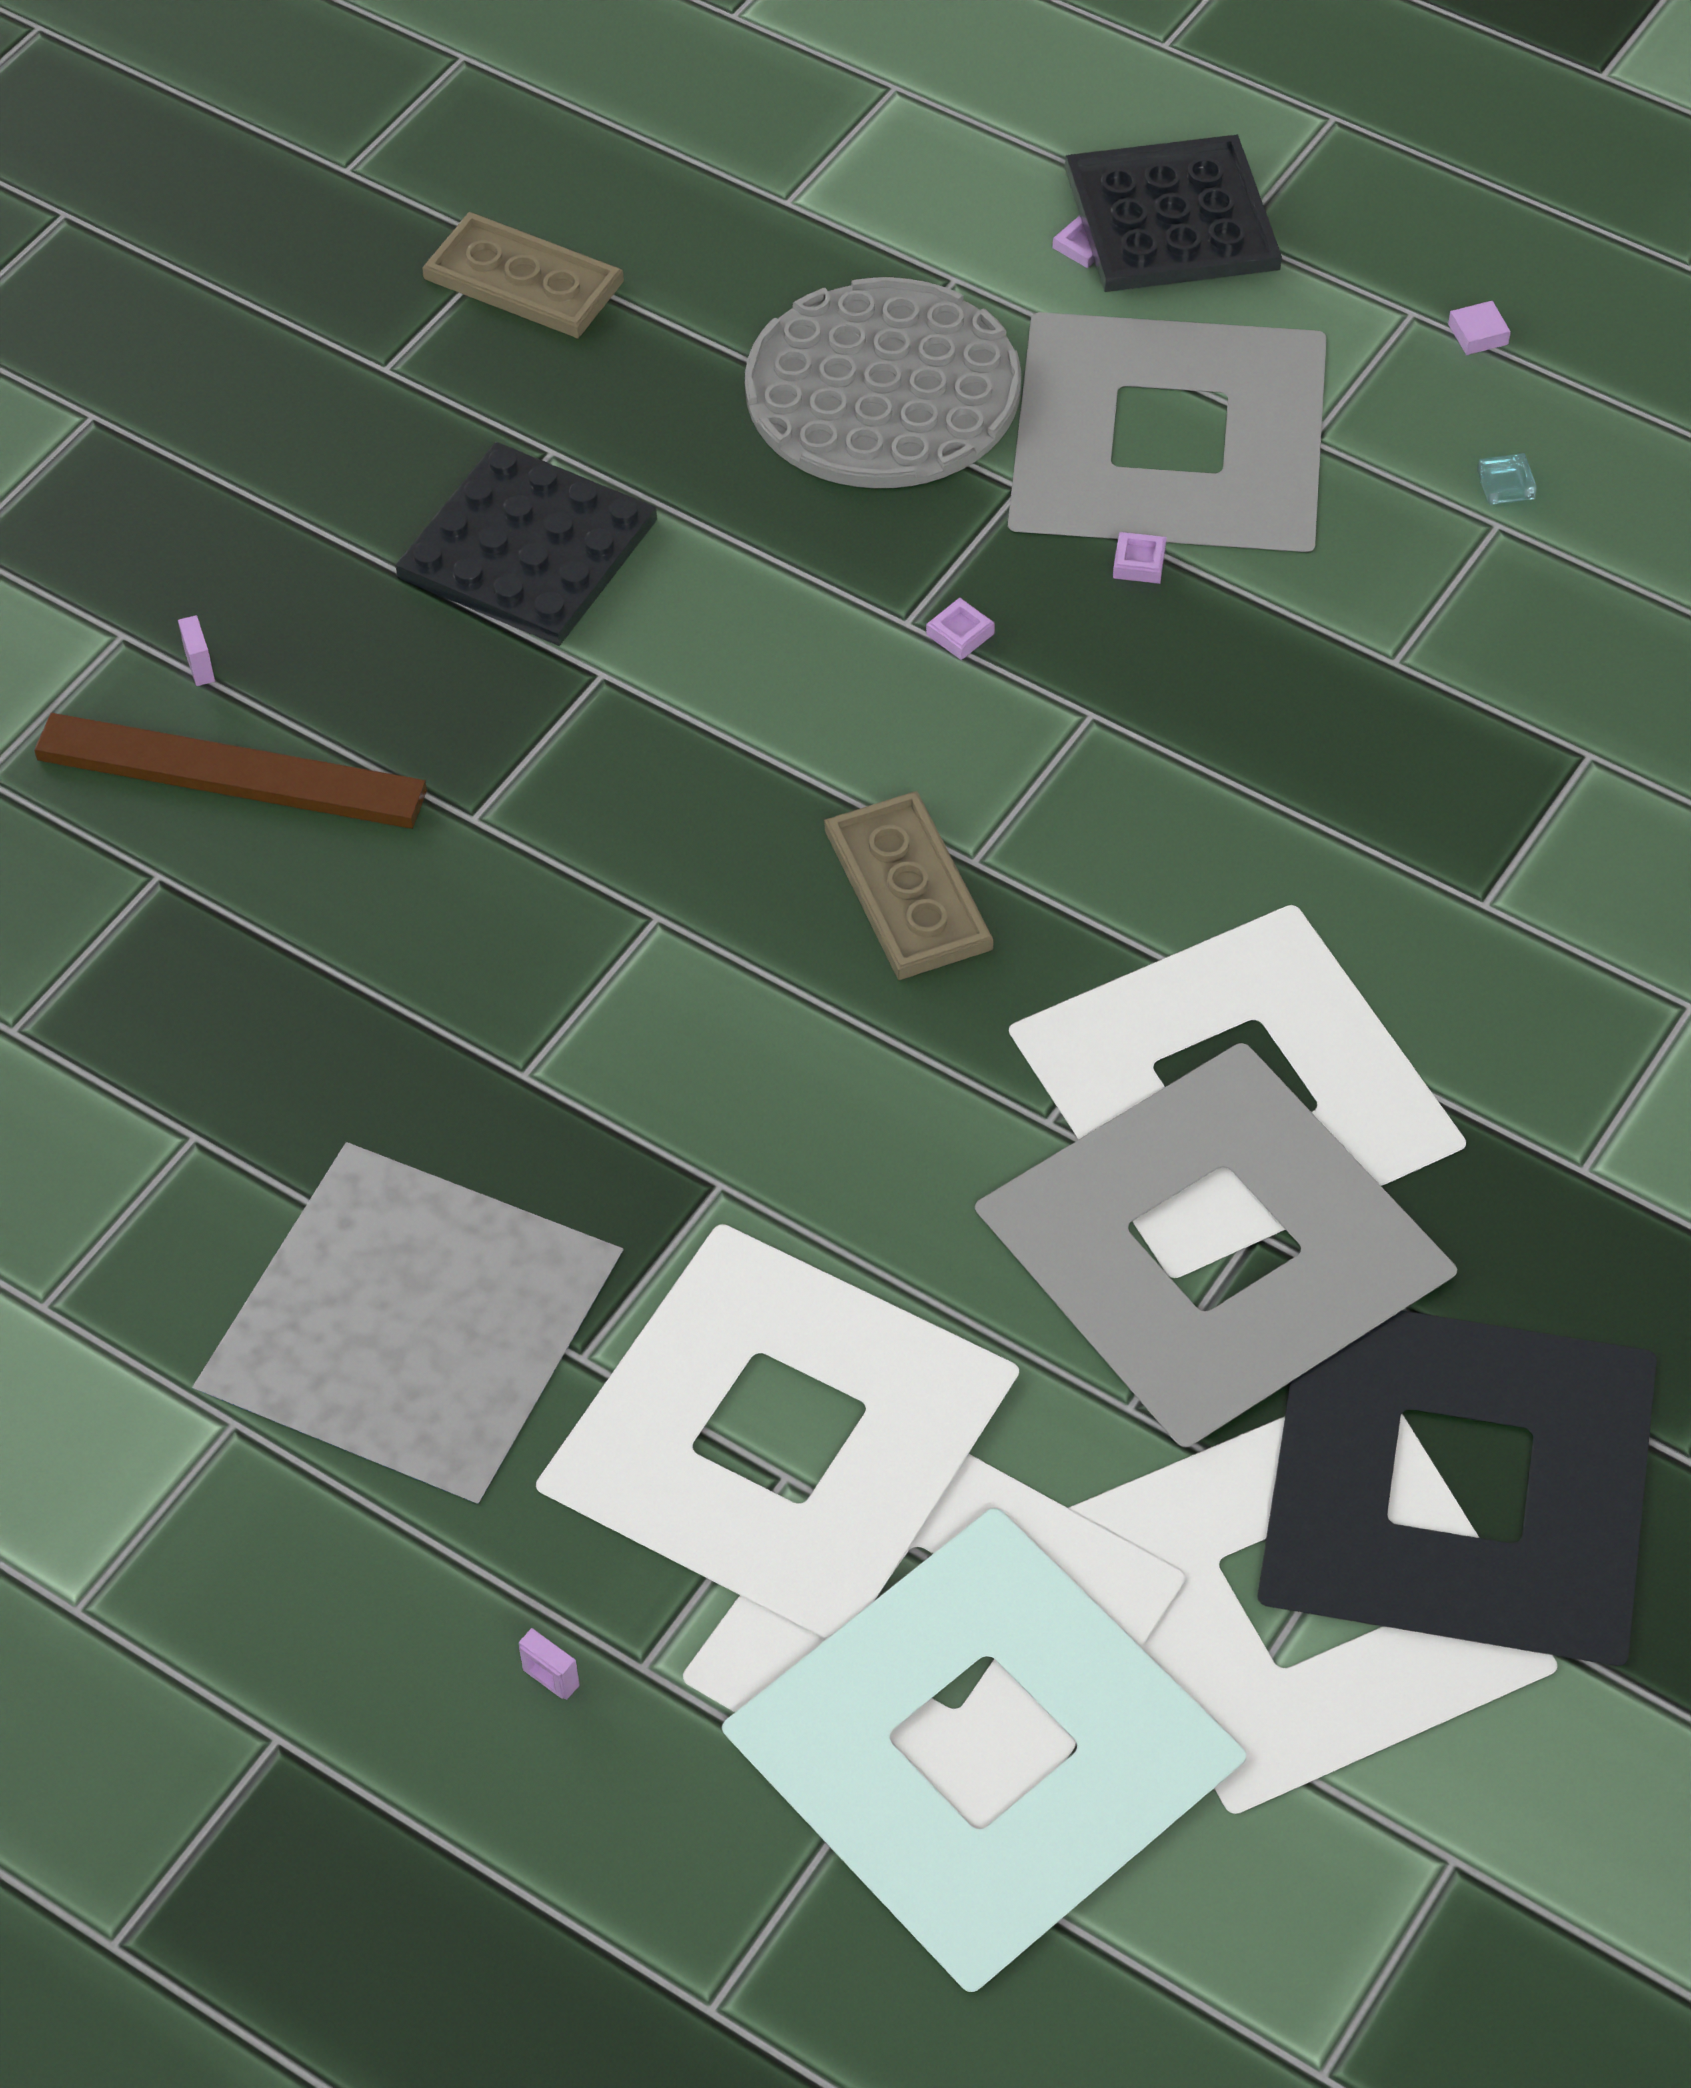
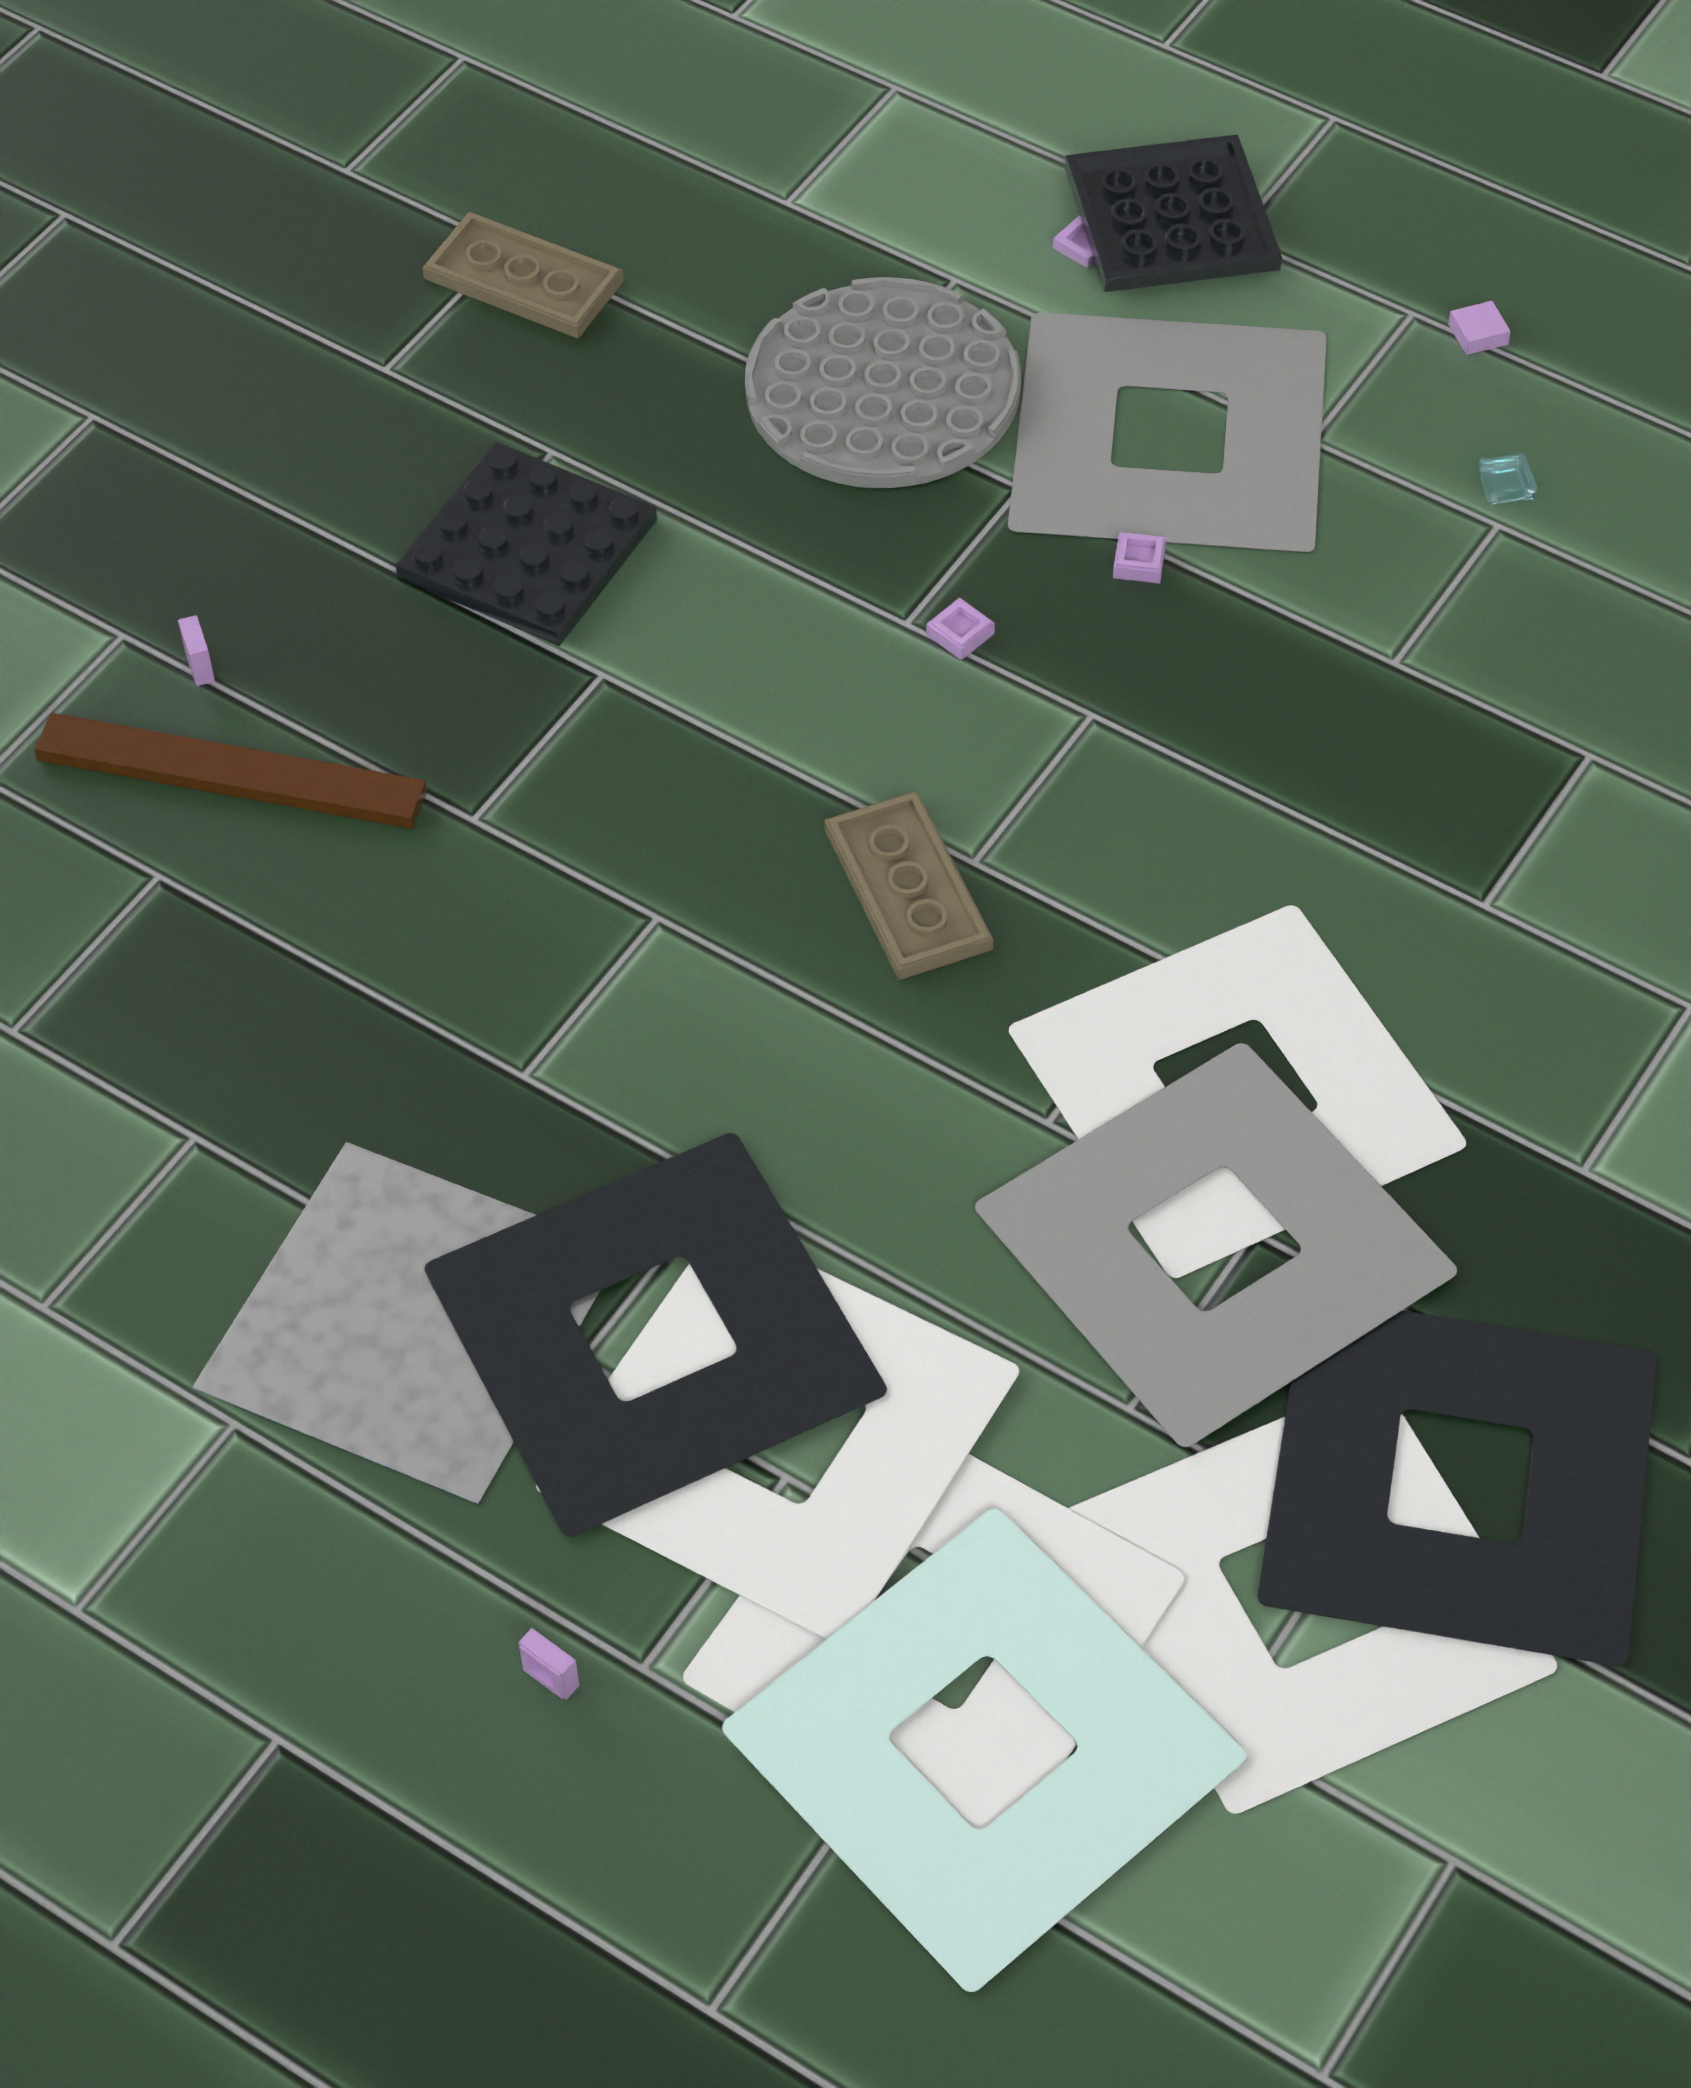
(607, 1455): none -> black piece

